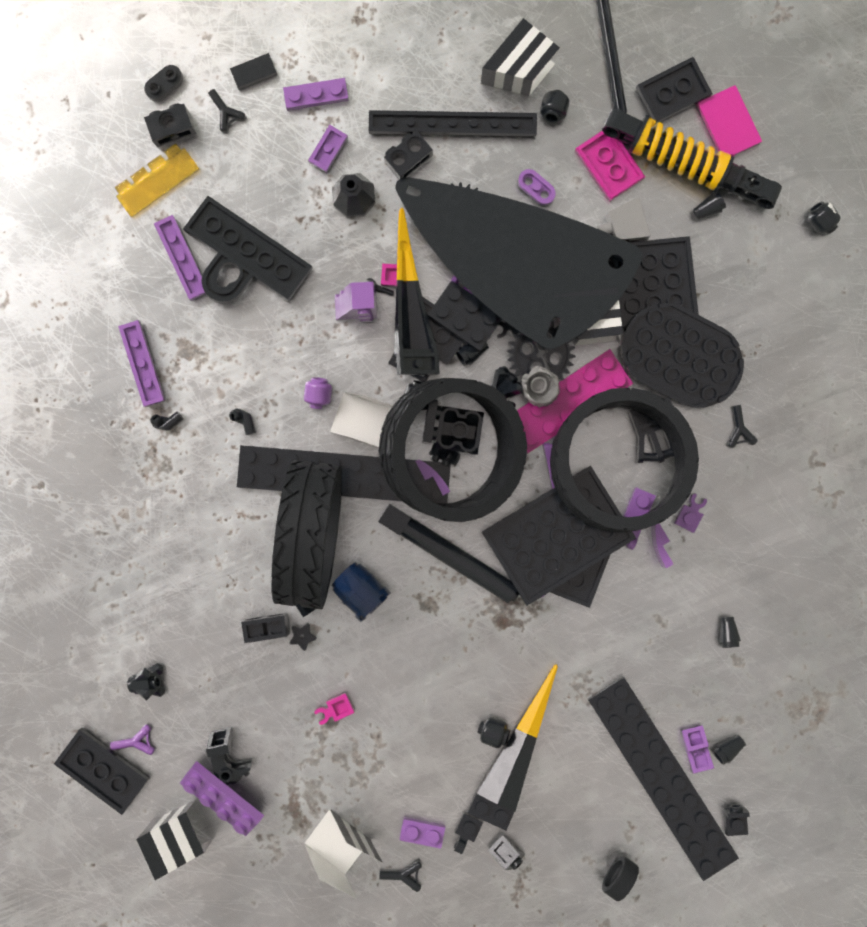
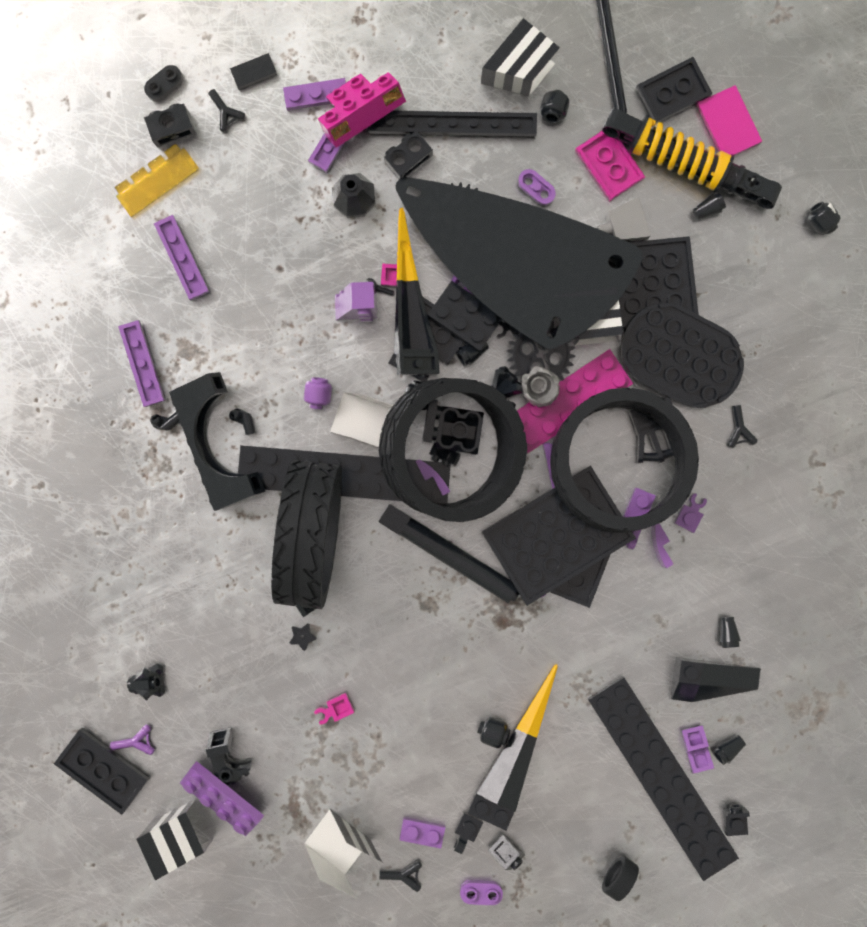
(192, 407): none -> black arch
(247, 249): black plate -> none
(265, 627): black brick -> none
(359, 106): none -> dark pink piece
(359, 590): dark blue piece -> none
(481, 890): none -> medium lavender plate
(705, 680): none -> black wedge

